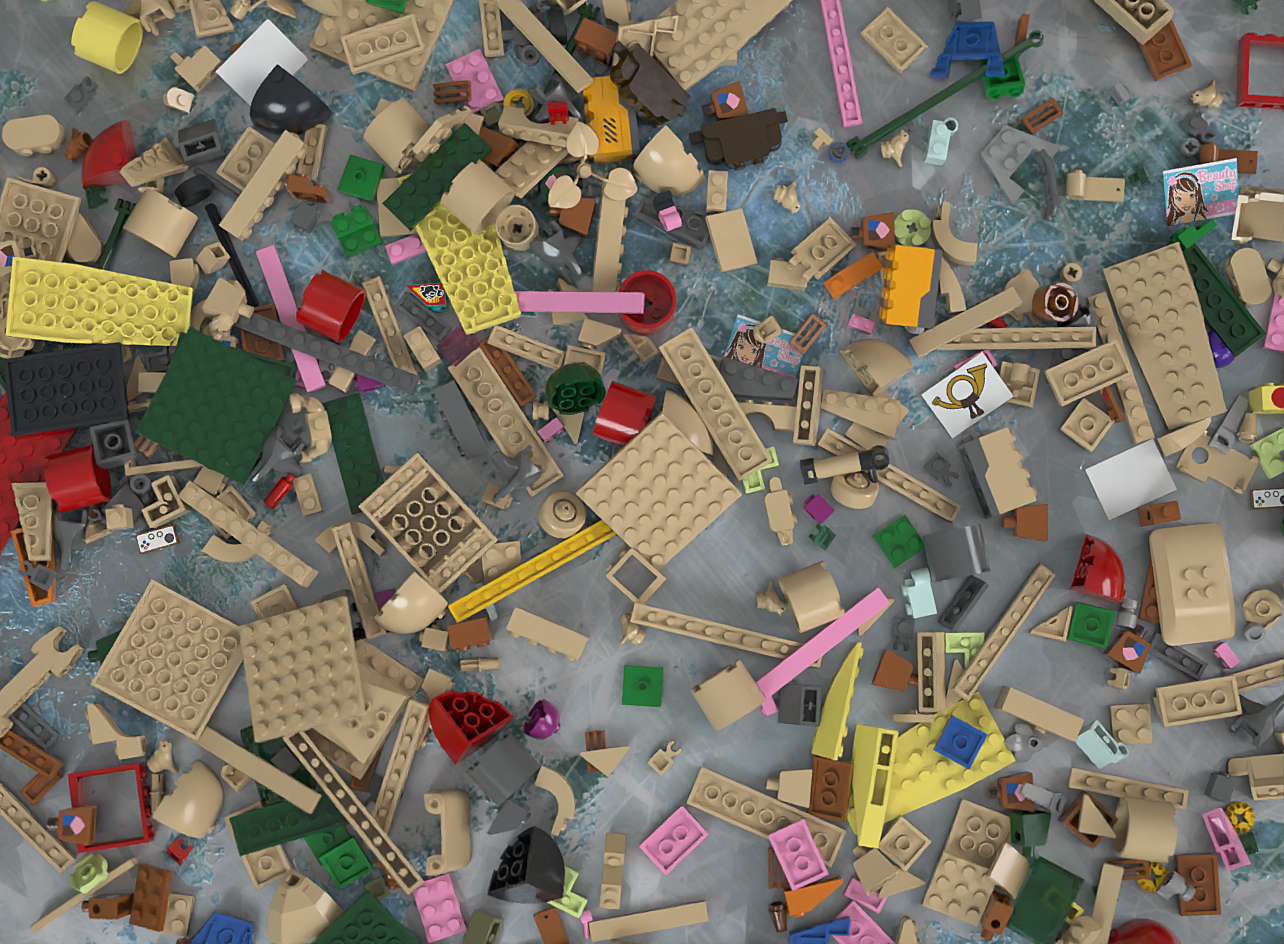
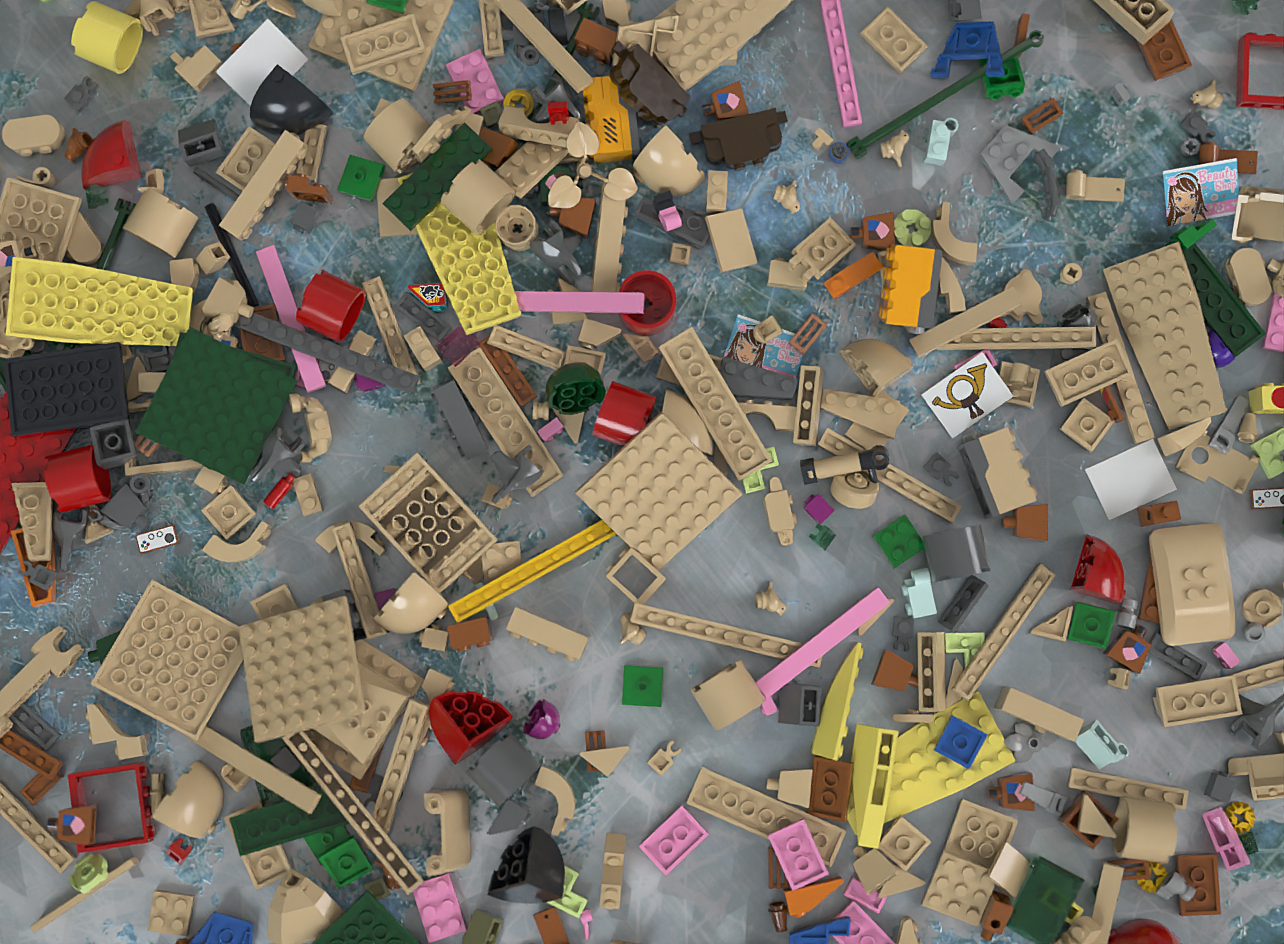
(108, 906): dark orange torso -> none
(119, 517): tan brick -> none
(151, 897): dark orange plate -> none
(154, 164): tan wing -> none
(162, 758): tan animal -> none
(169, 504): tan brick -> none
(178, 99): tan plate -> none
(193, 190): black tyre -> none
(248, 534): tan brick -> none
(354, 449): dark green plate -> none
(356, 231): green plate -> none
(405, 249): bright pink plate -> none
(479, 664): tan axle -> none
(562, 514): tan wheel -> none
(648, 921): tan tile -> none
(811, 596): tan brick -> none
(861, 324): bright pink piece -> none
(1029, 829): dark green torso -> none
(1054, 303): dark orange brick -> none
(1131, 723): tan plate -> none
(1139, 176): clear green tile -> none

